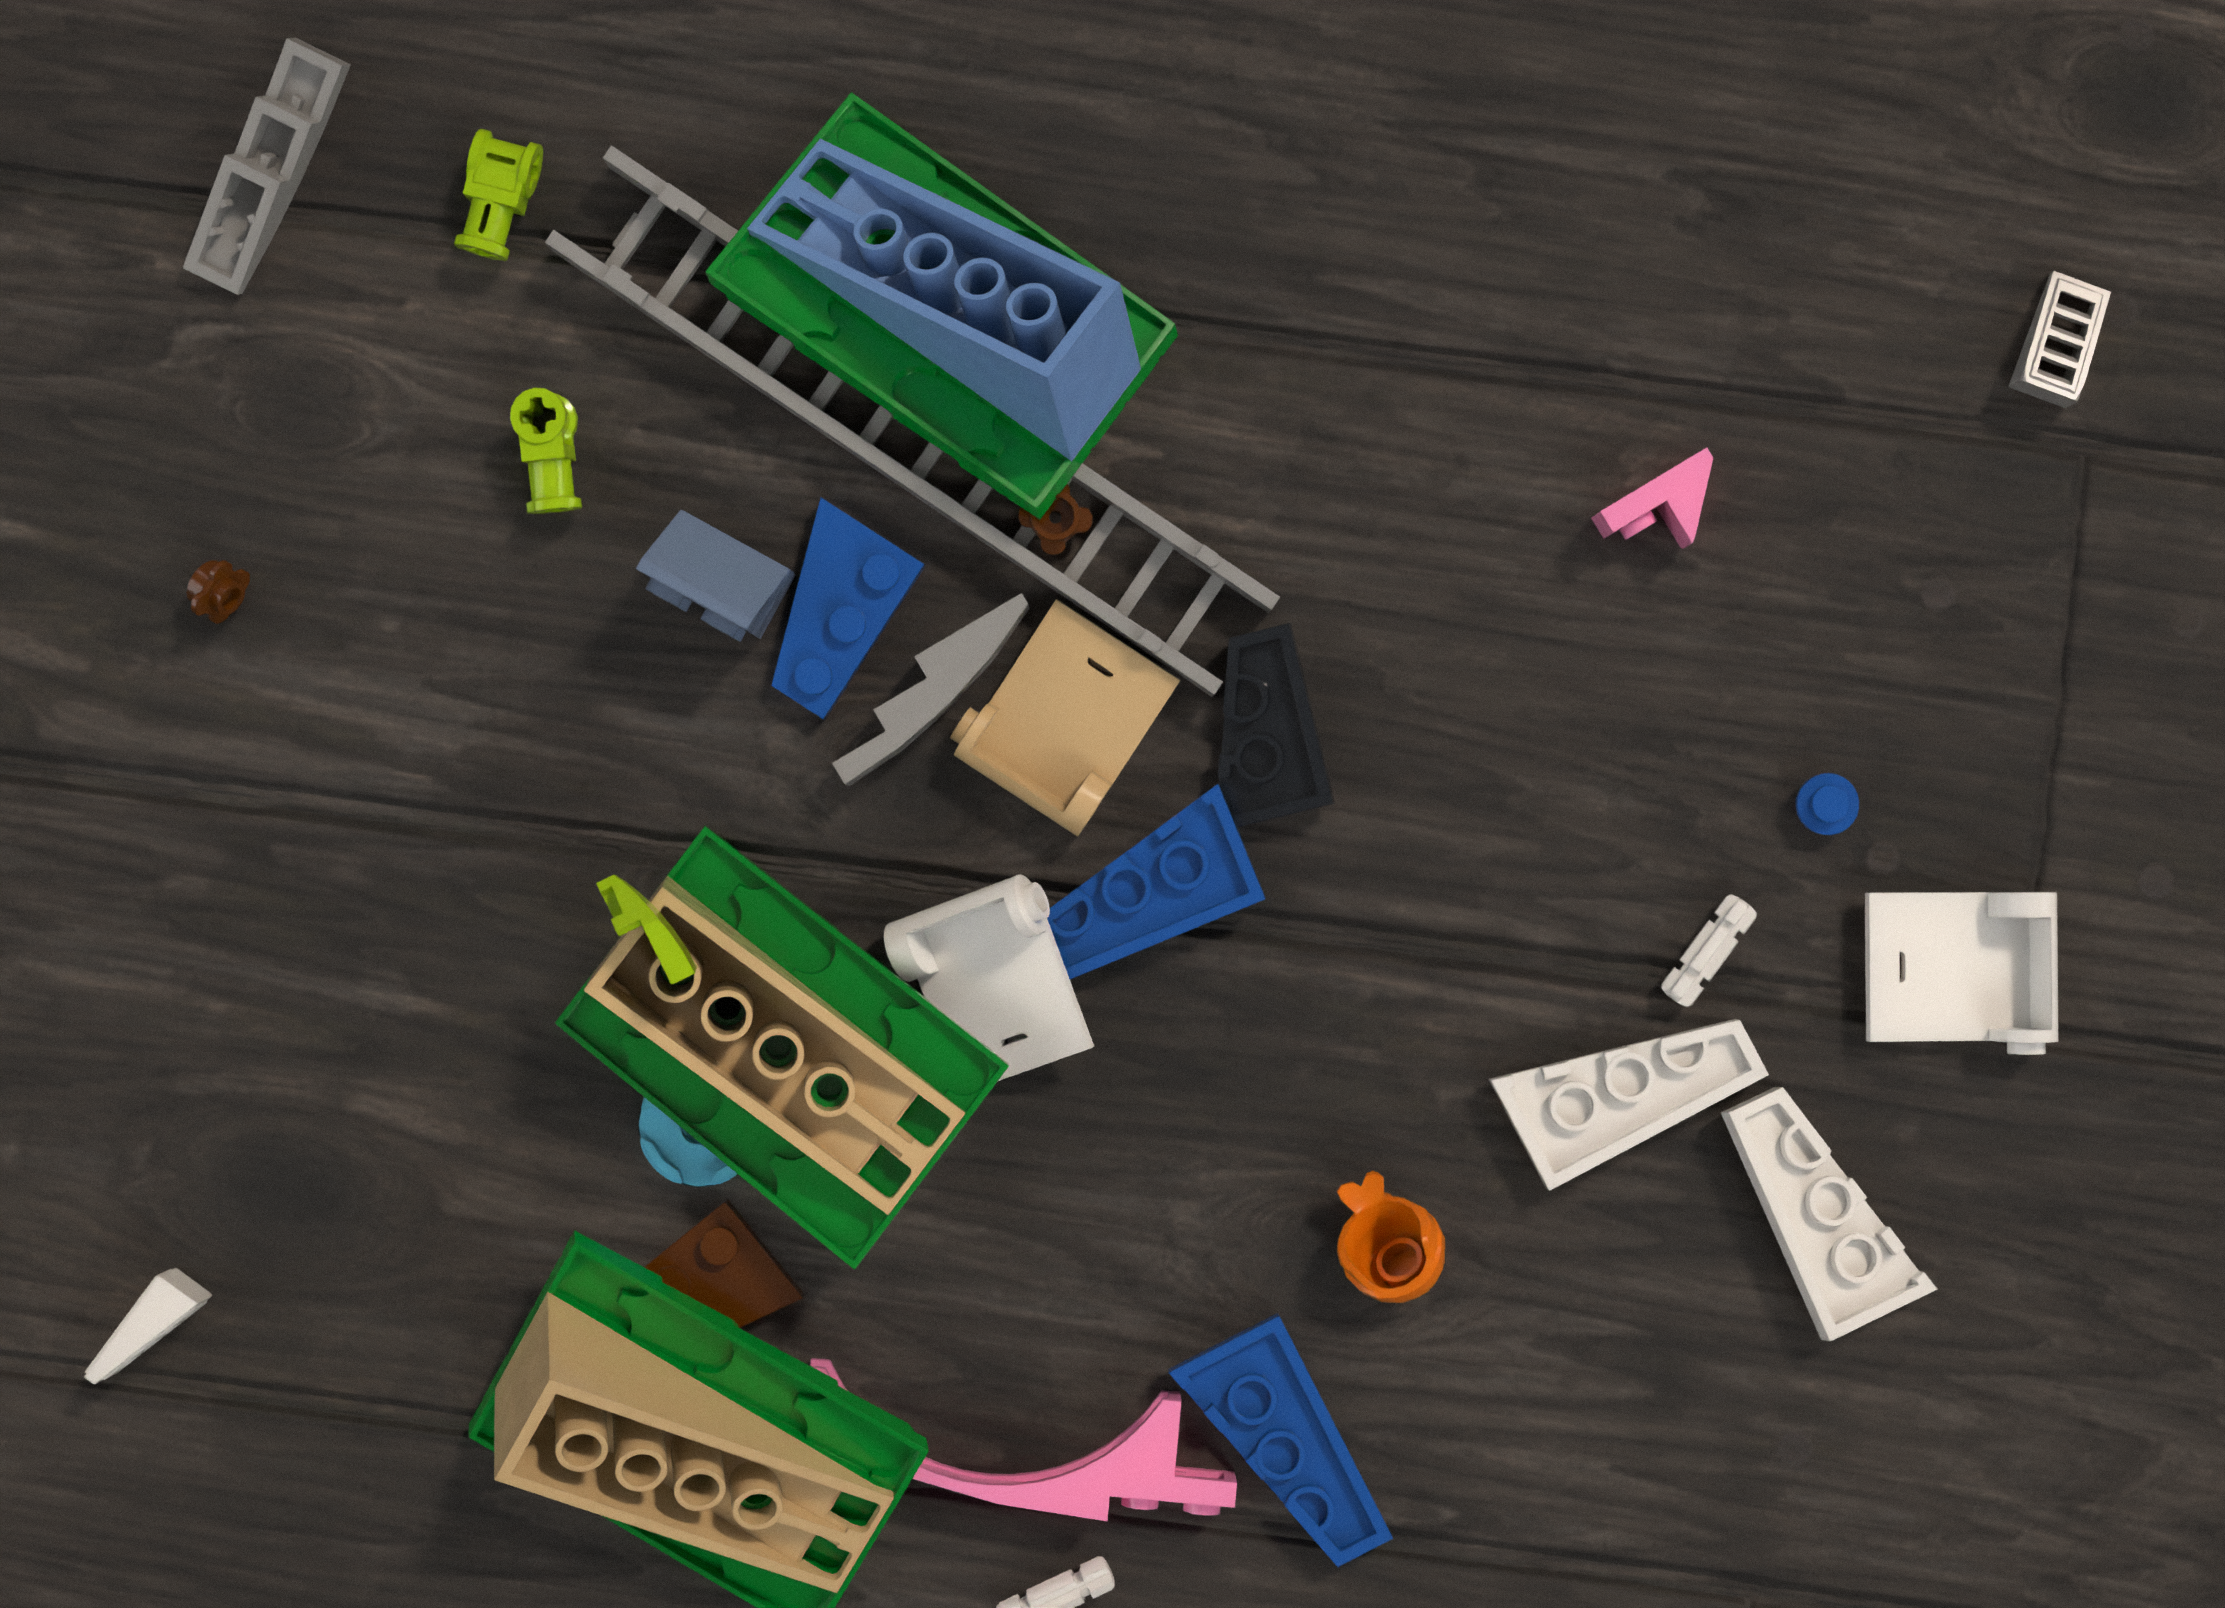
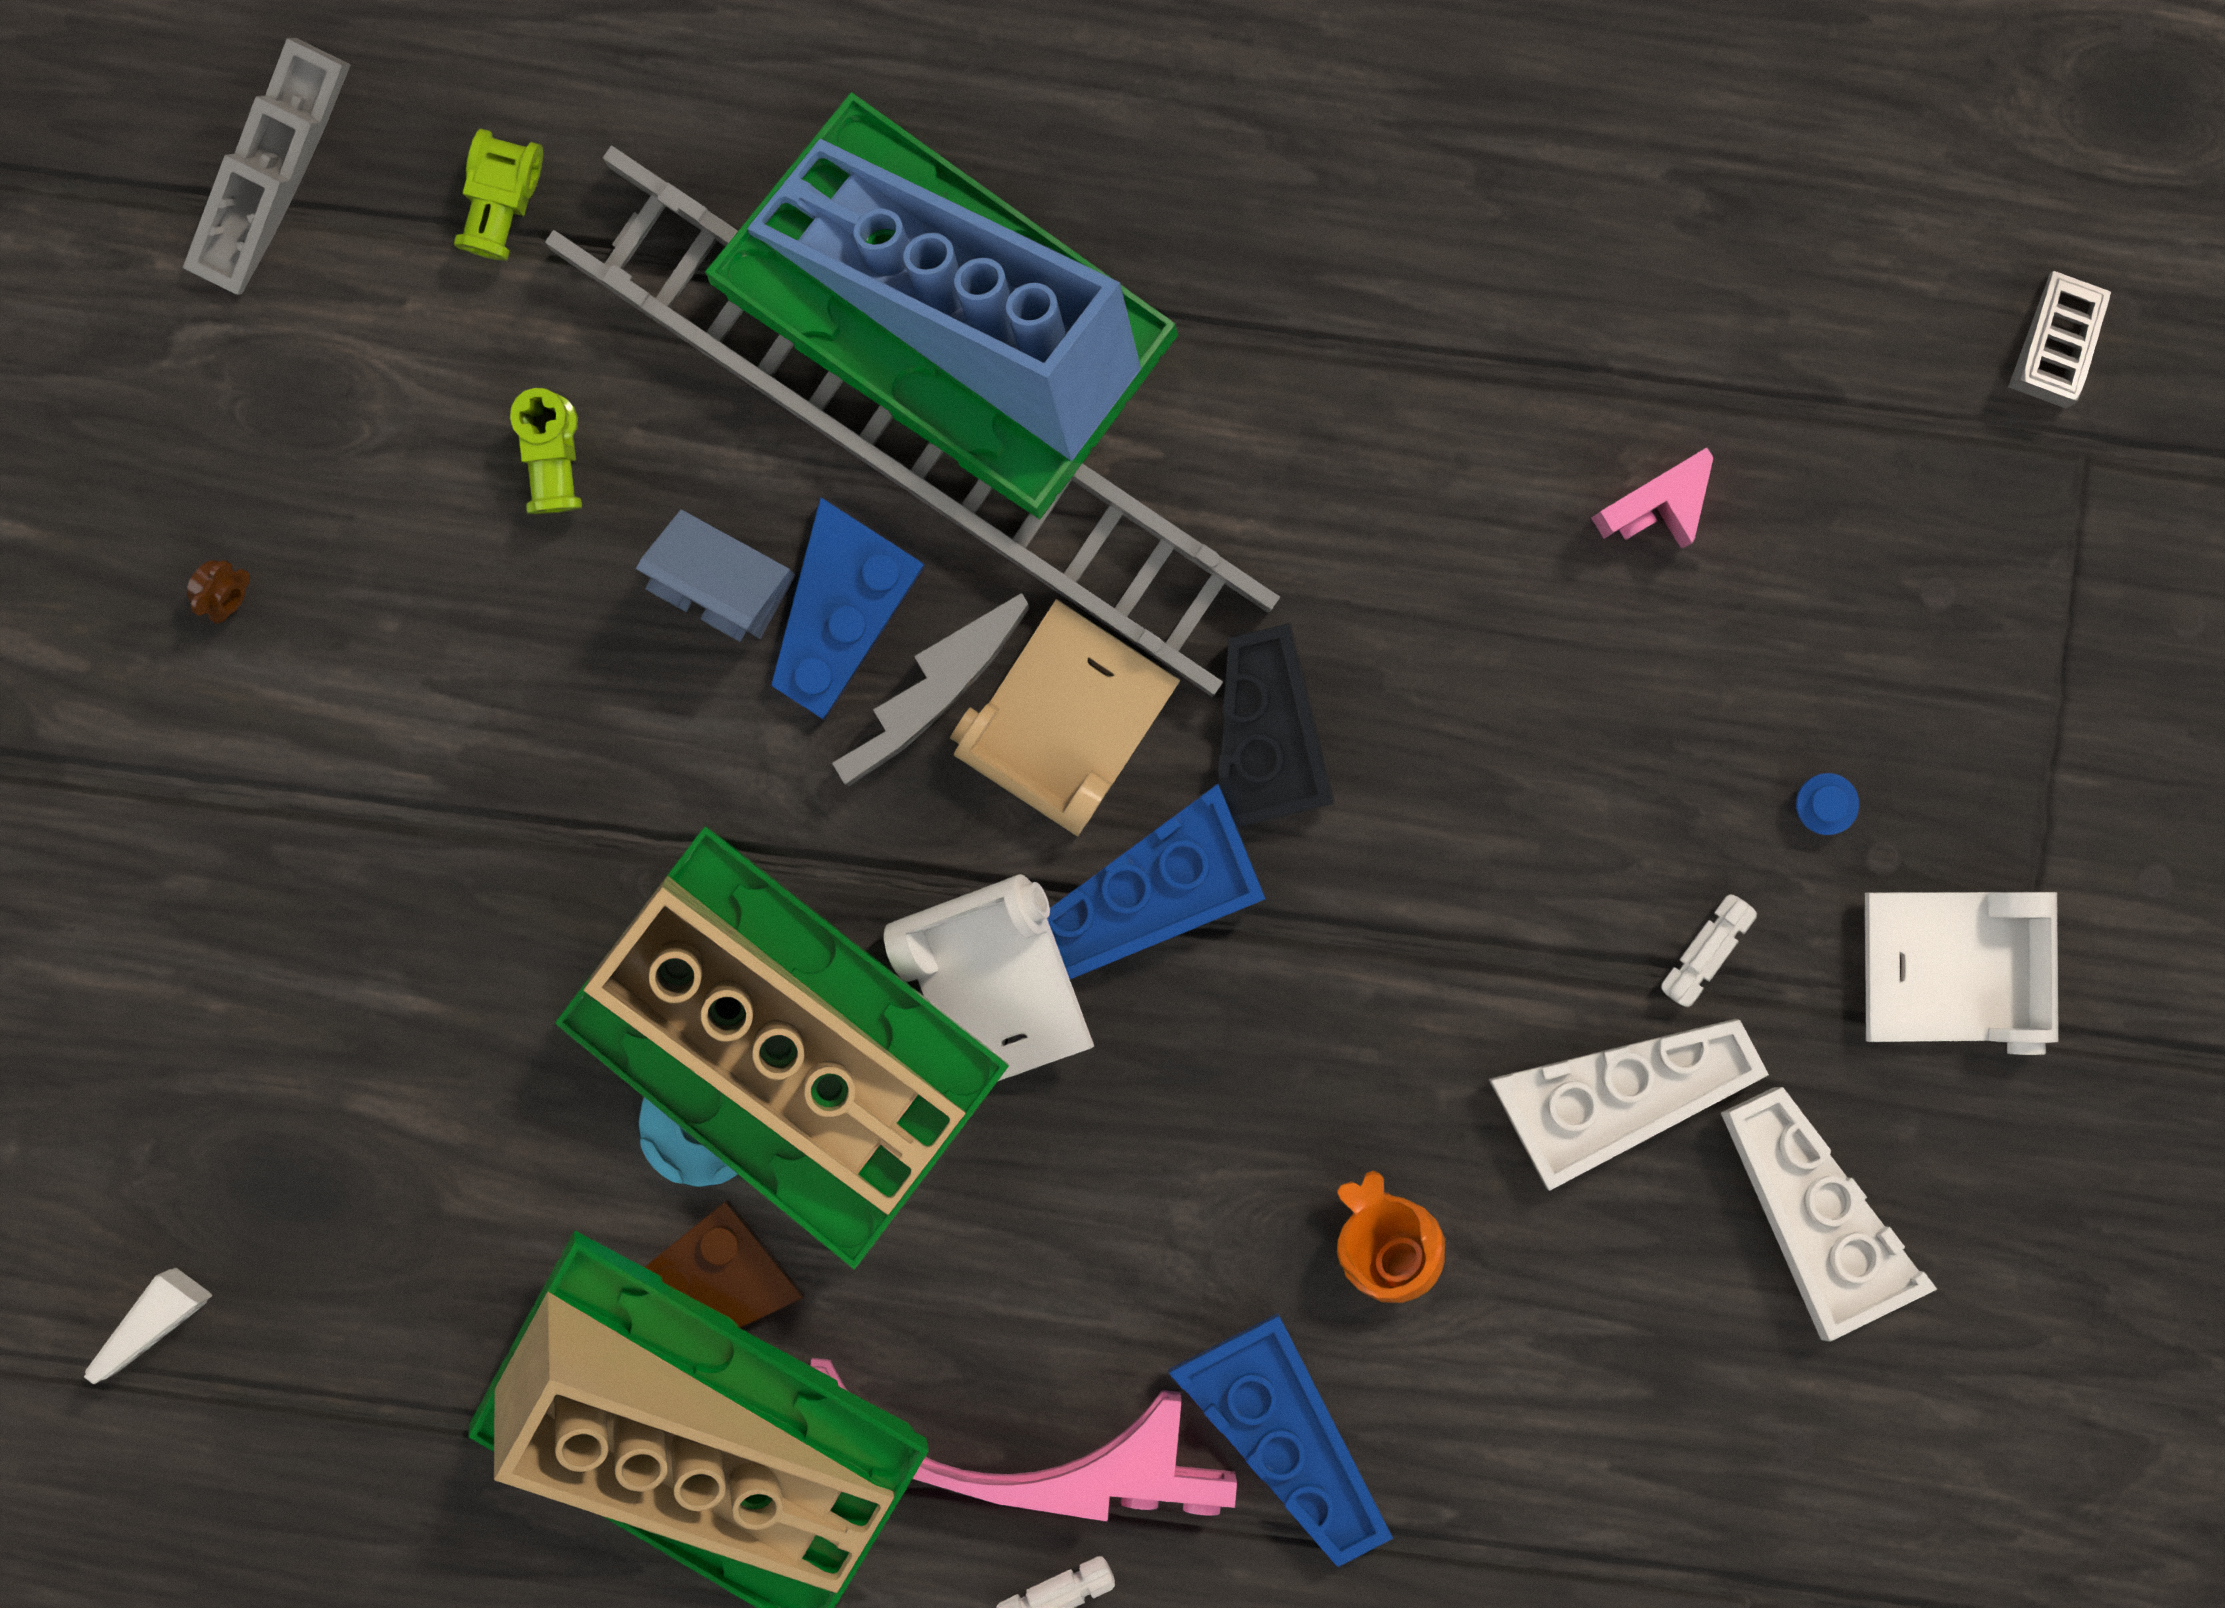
(633, 910): lime slope -> none
(1056, 535): reddish brown plate -> none

